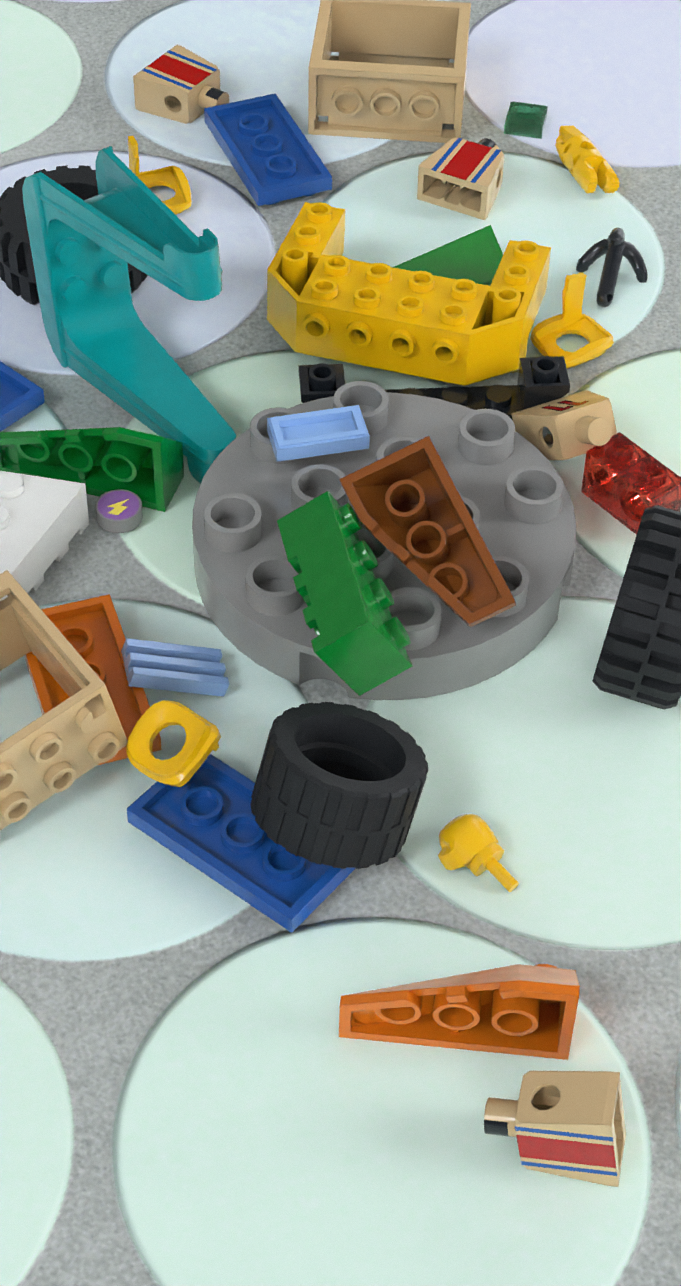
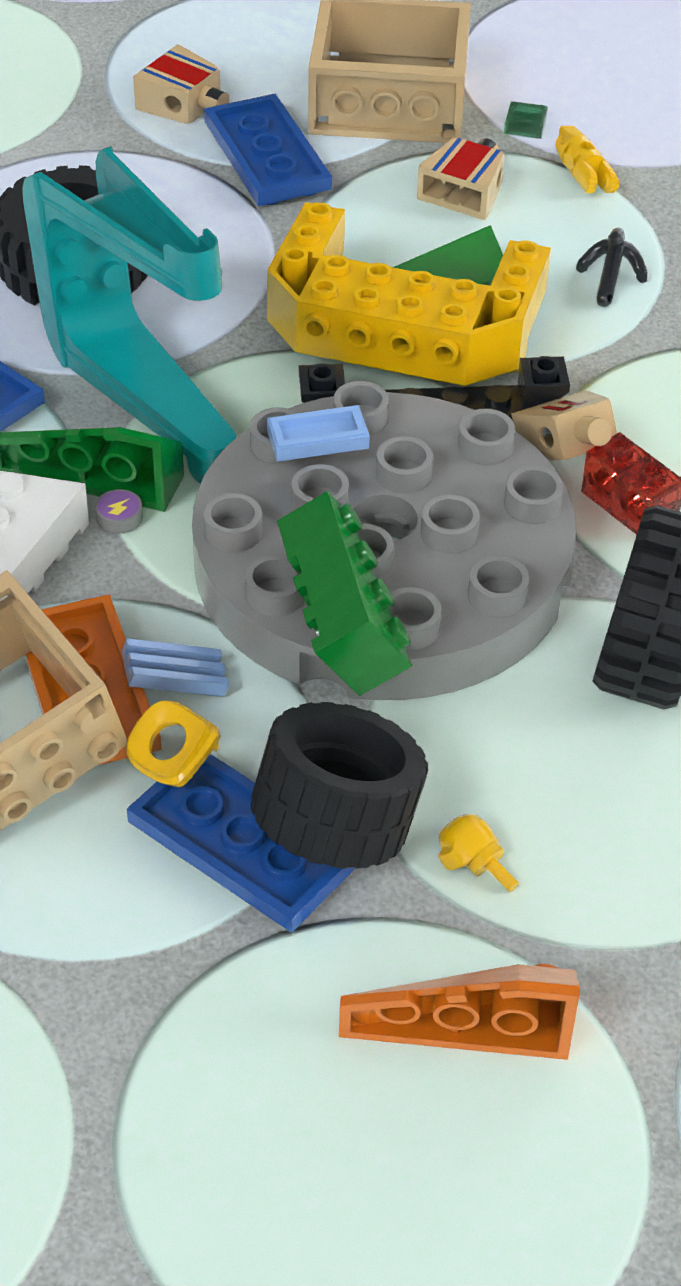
(168, 176): yellow piece -> none
(425, 524): dark orange wedge -> none
(565, 1124): tan torso -> none
(572, 322): yellow piece -> none

